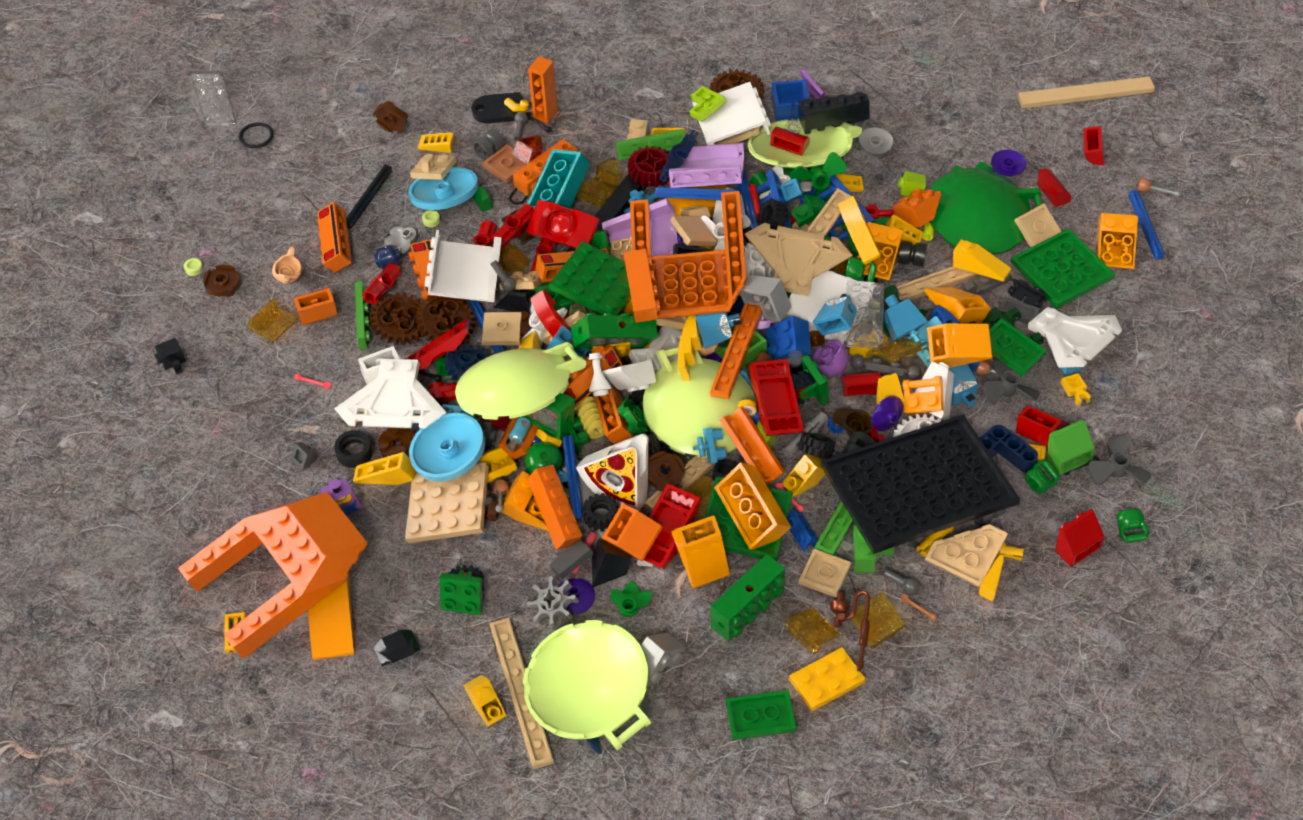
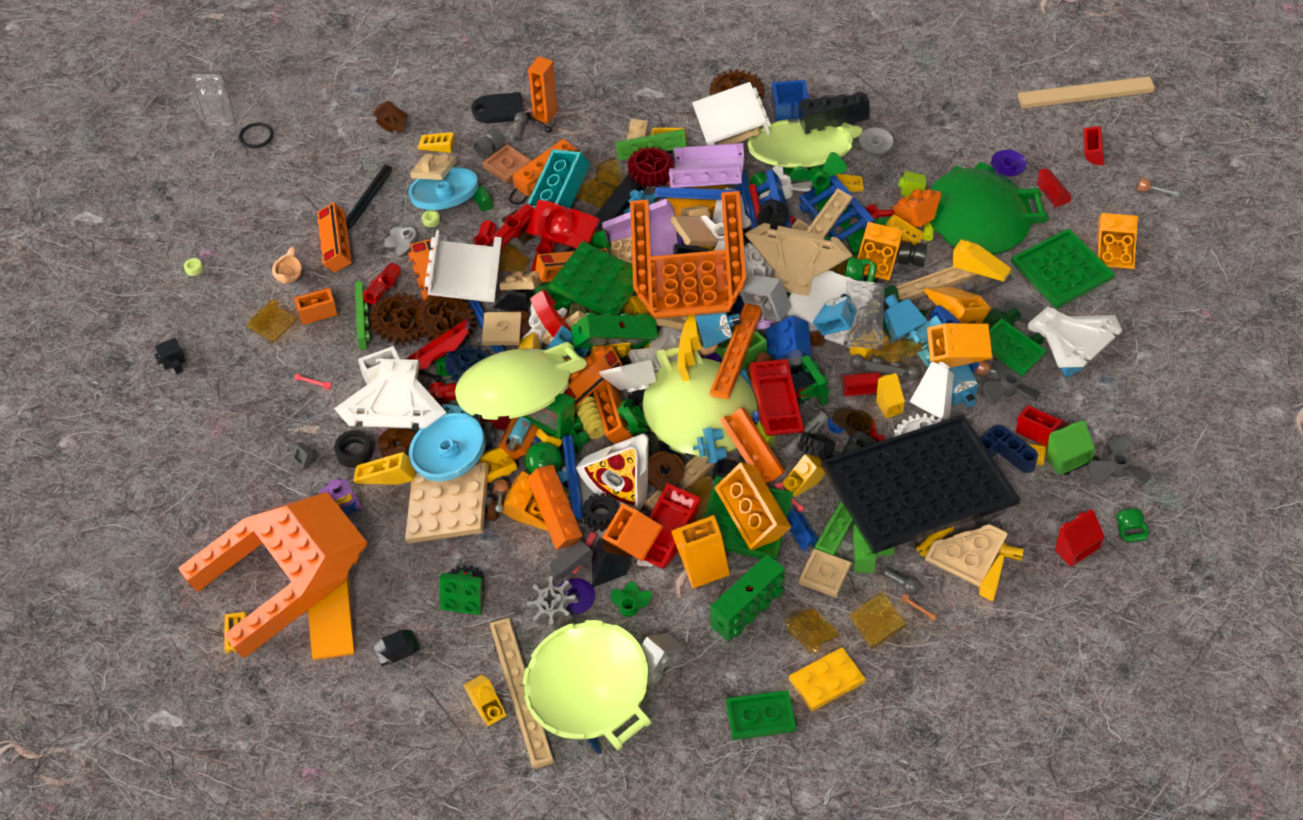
(225, 288): reddish brown plate -> none
(387, 255): dark blue head -> none
(507, 282): dark grey bar -> none
(516, 107): yellow arm -> none
(528, 148): clear red slope -> none
(599, 383): white piece -> none
(640, 285): orange brick -> none
(678, 151): dark blue piece -> none
(707, 103): lime plate -> none
(749, 405): yellow tile -> none
(789, 141): red brick -> none
(791, 190): dark azure tile -> none
(793, 126): clear plate -> none
(808, 210): green slope -> none
(812, 87): medium lavender arm -> none
(832, 358): medium lavender cylinder -> none
(841, 607): copper piece -> none
(859, 230): yellow slope -> none
(887, 413): dark purple dish -> none
(925, 401): light orange plate -> none
(1022, 289): black hinge -> none
(1037, 225): tan plate -> none
(1037, 478): green piece -> none
(1075, 387): yellow plate -> none
(1146, 224): blue axle -> none

